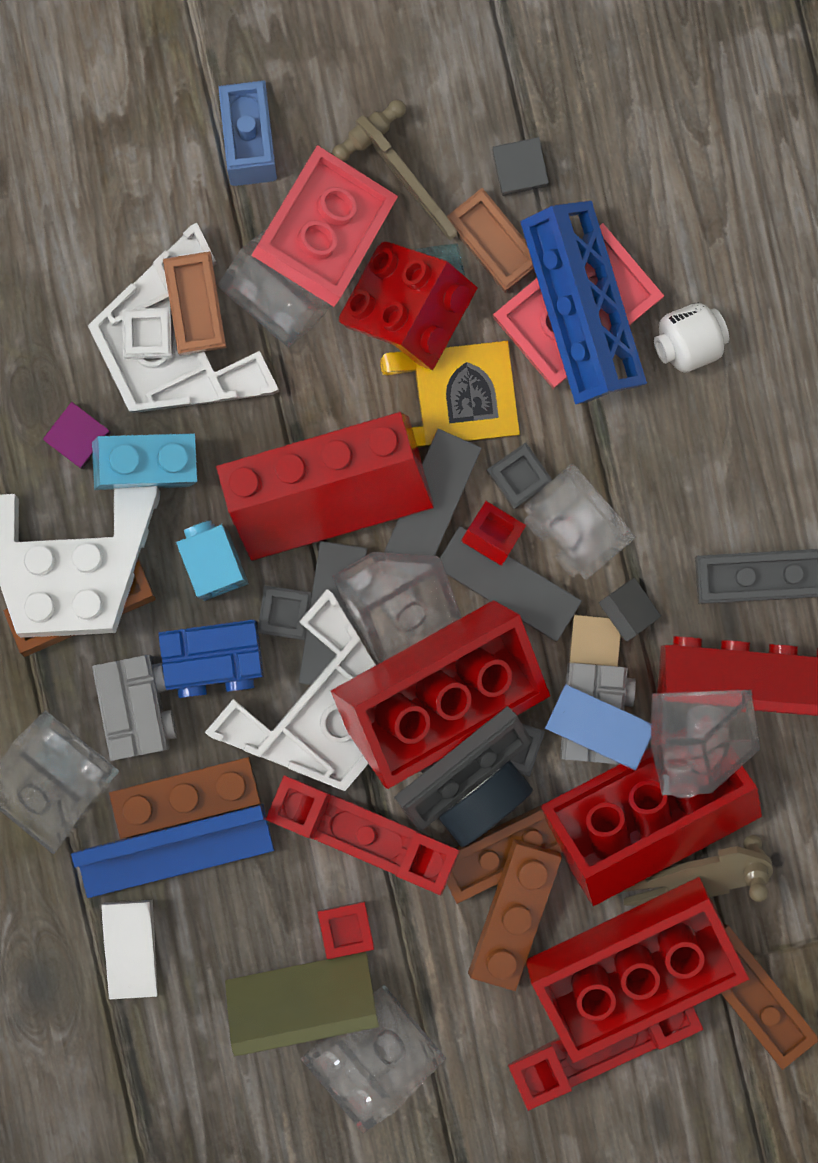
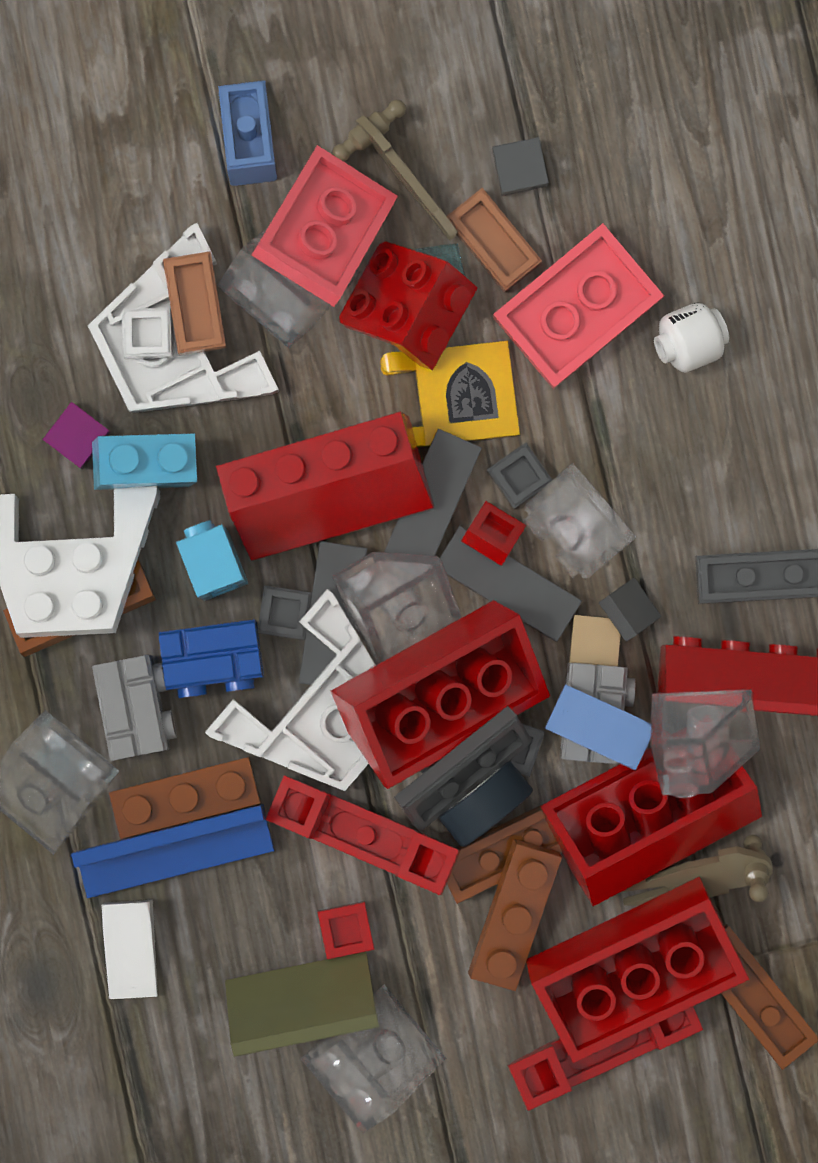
(575, 301): blue fence -> none

